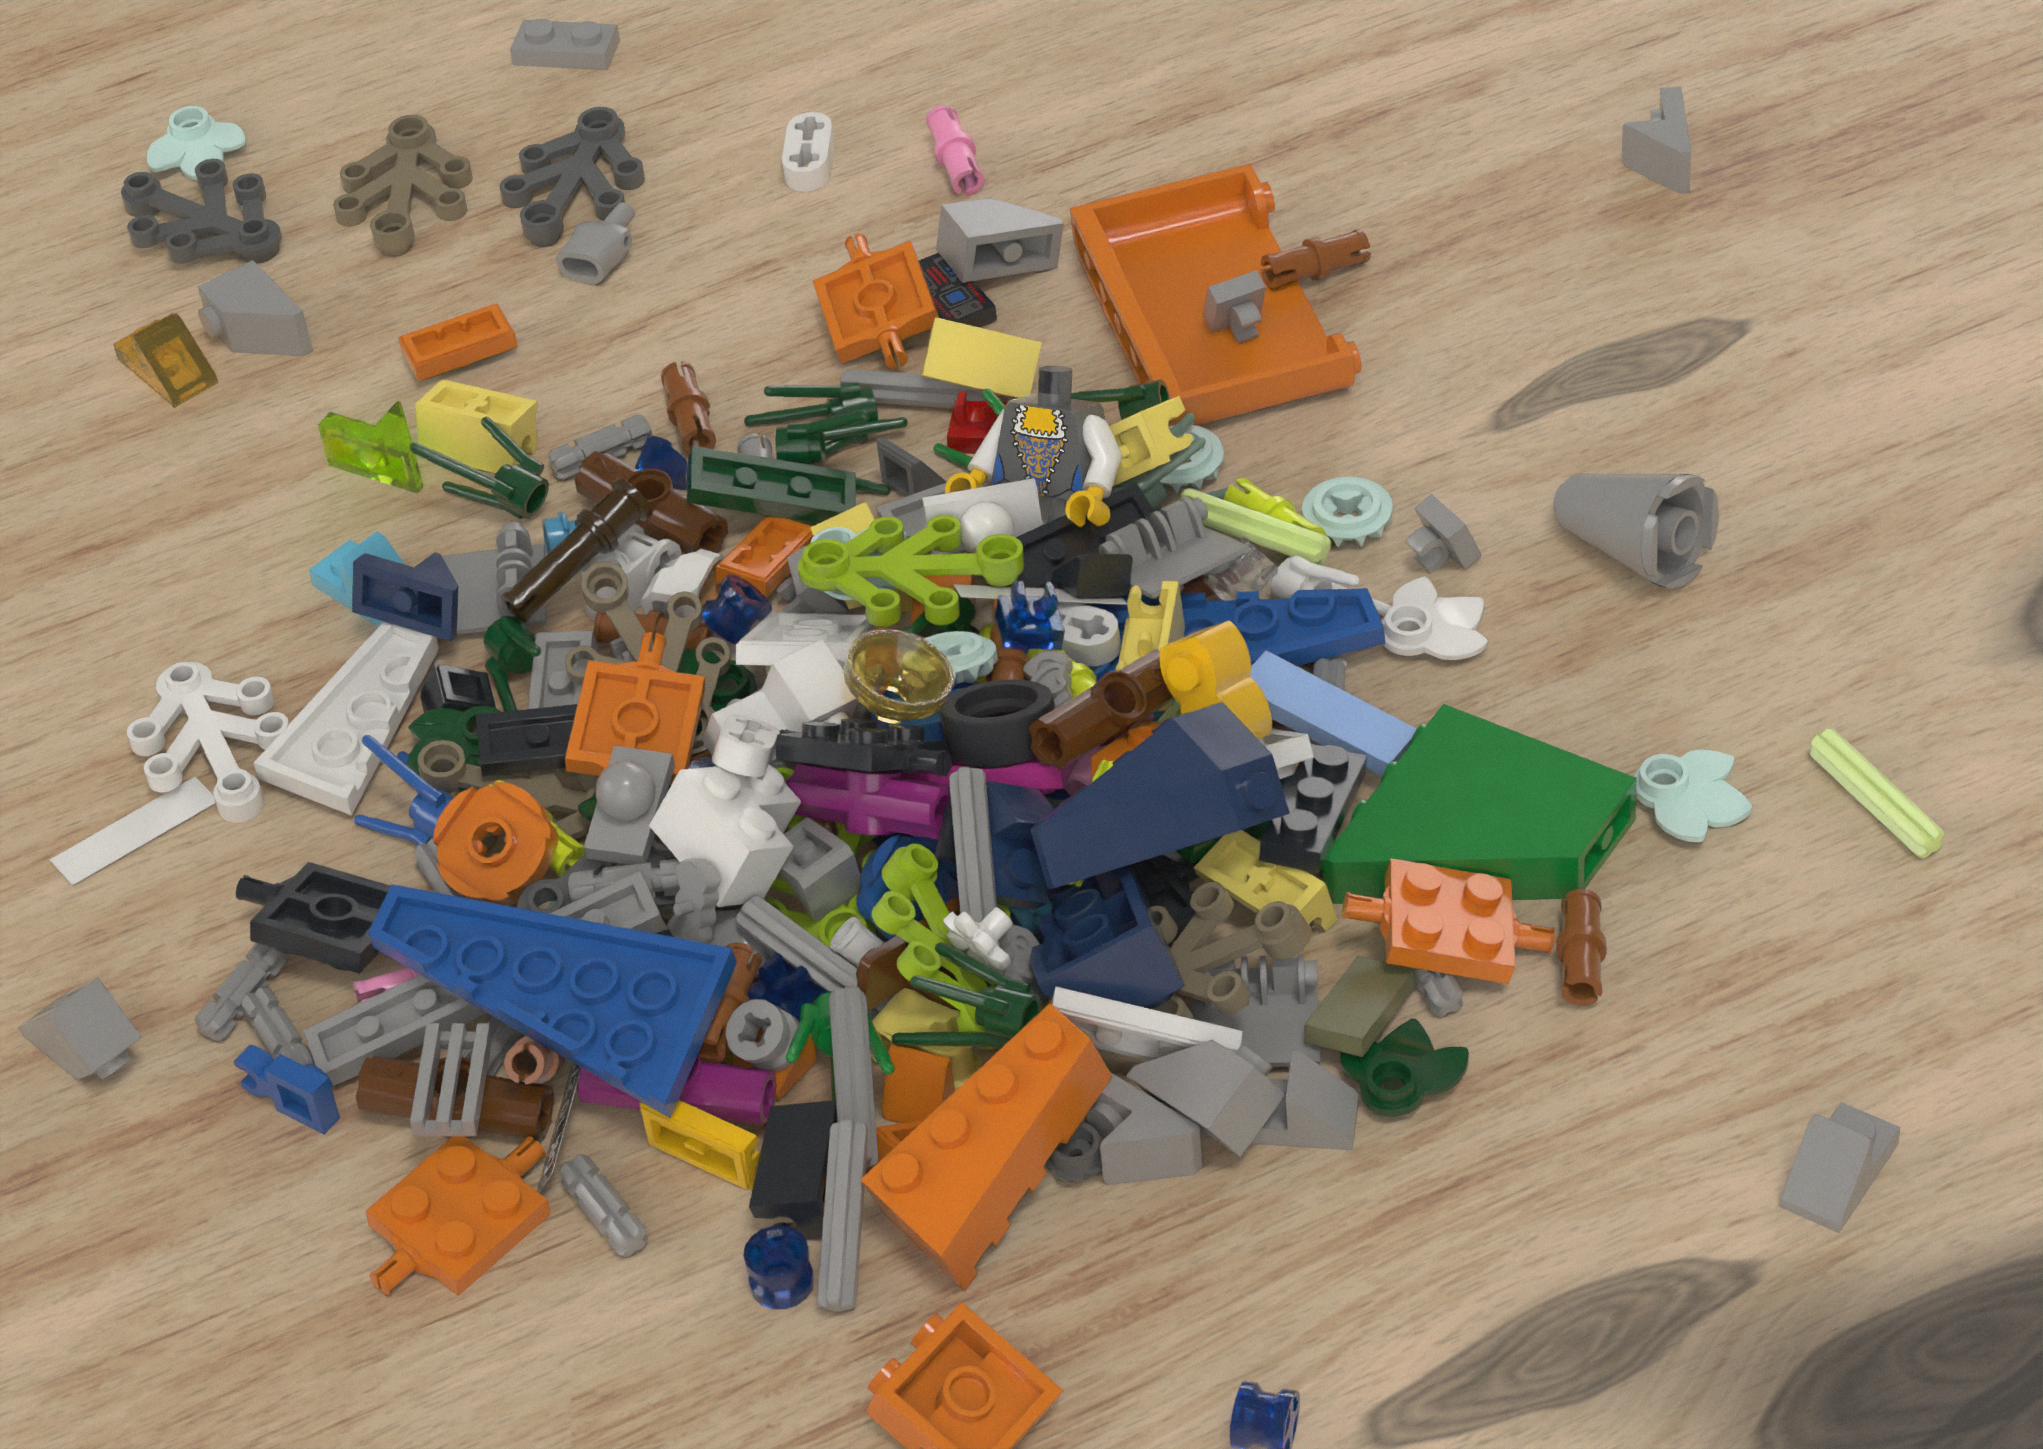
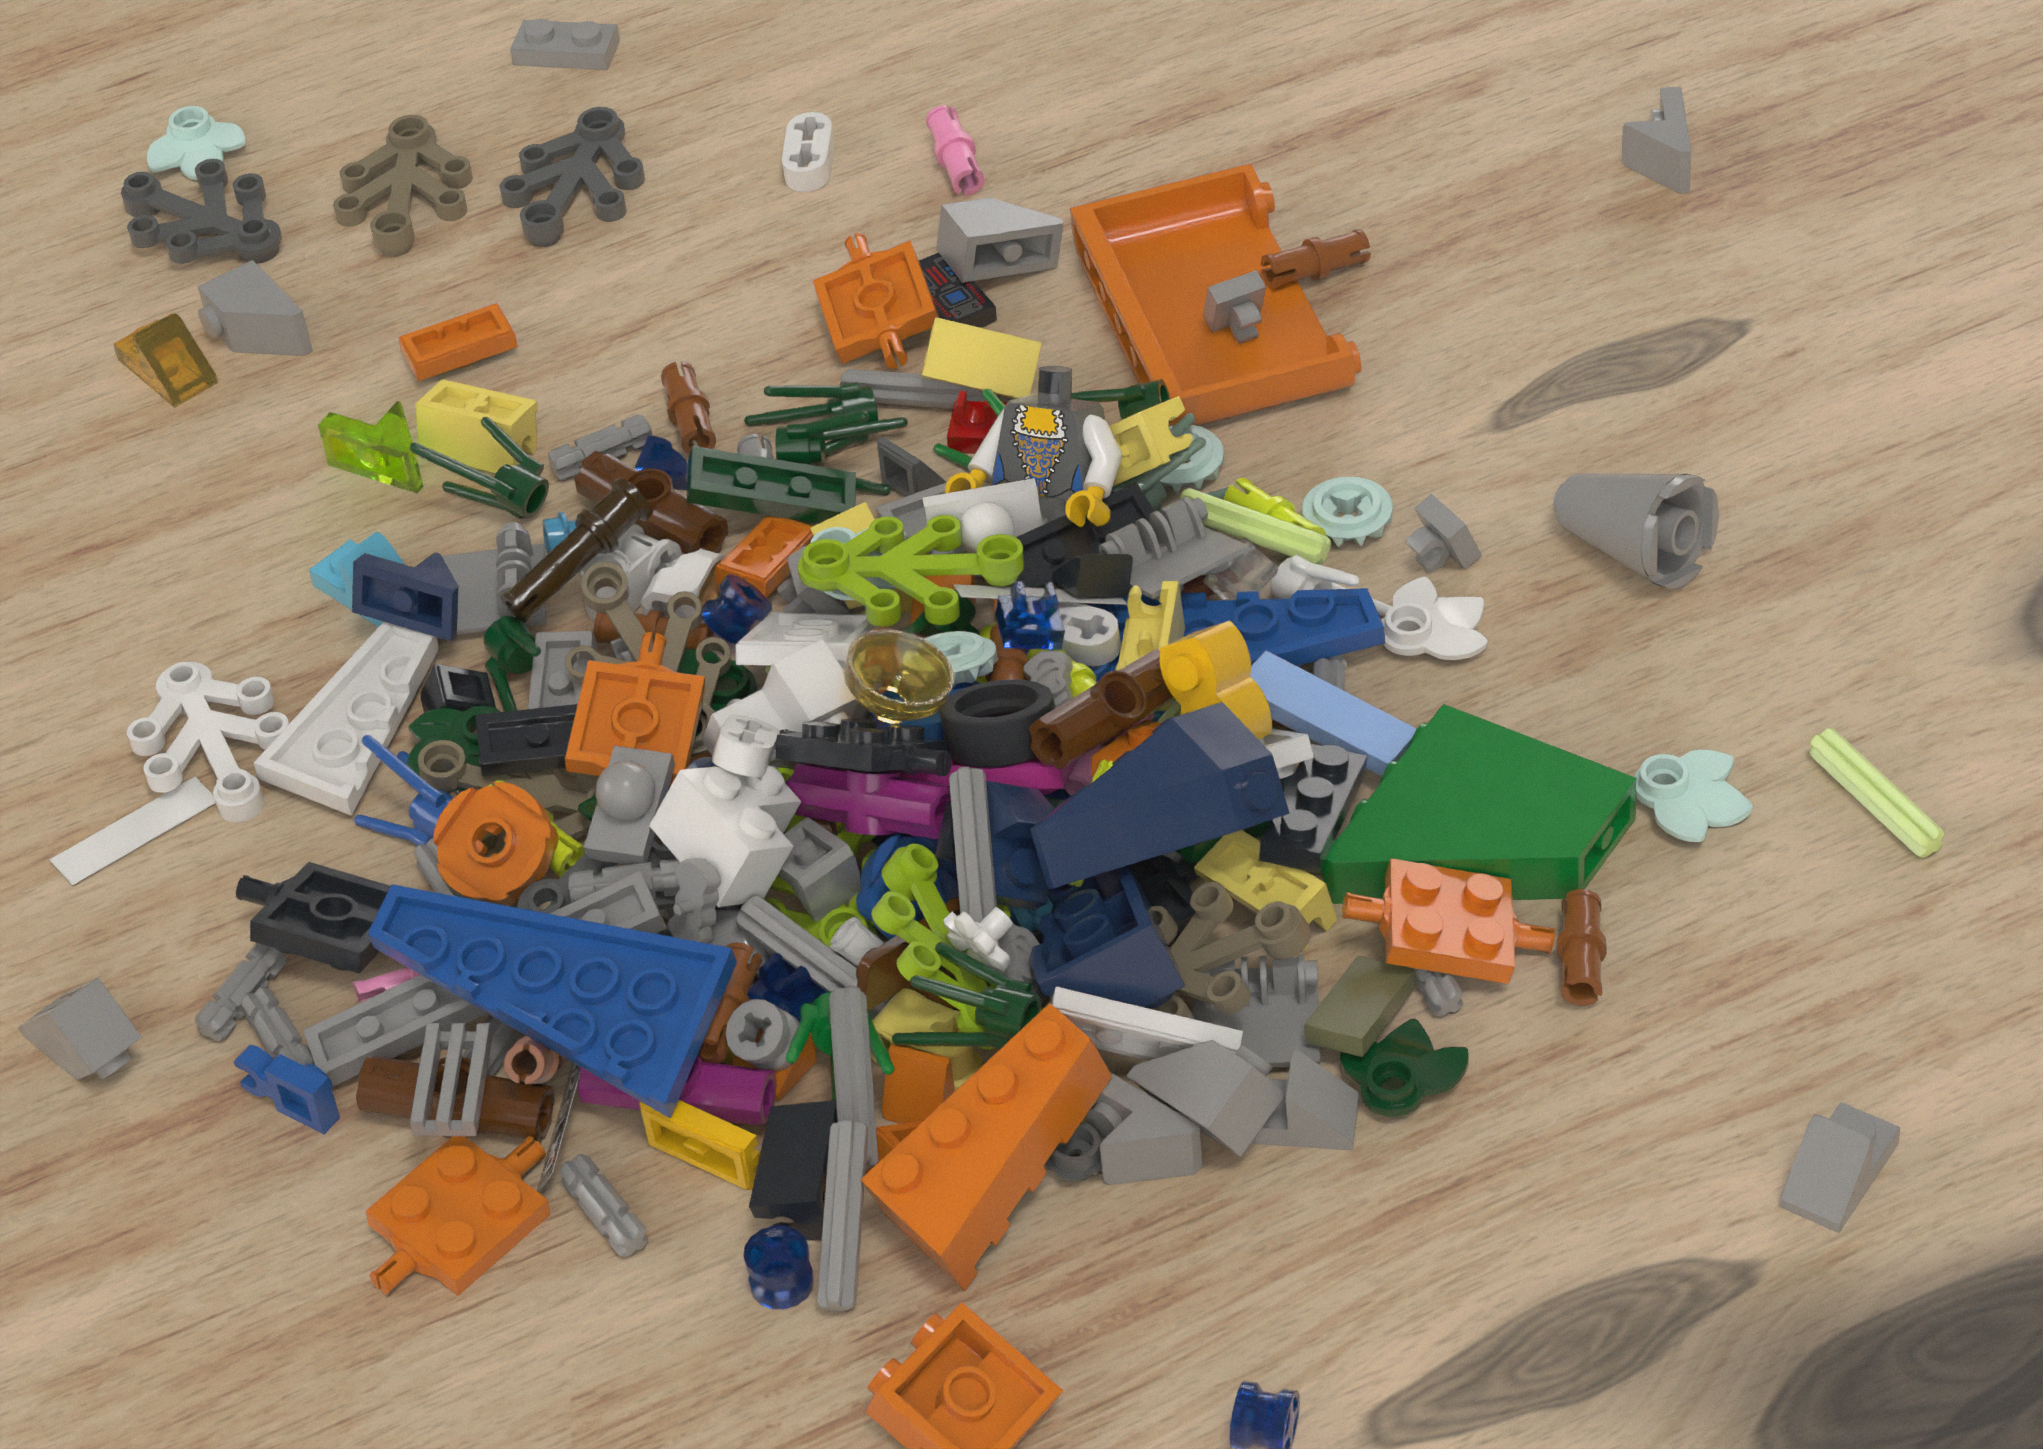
(597, 246): light grey piece -> none

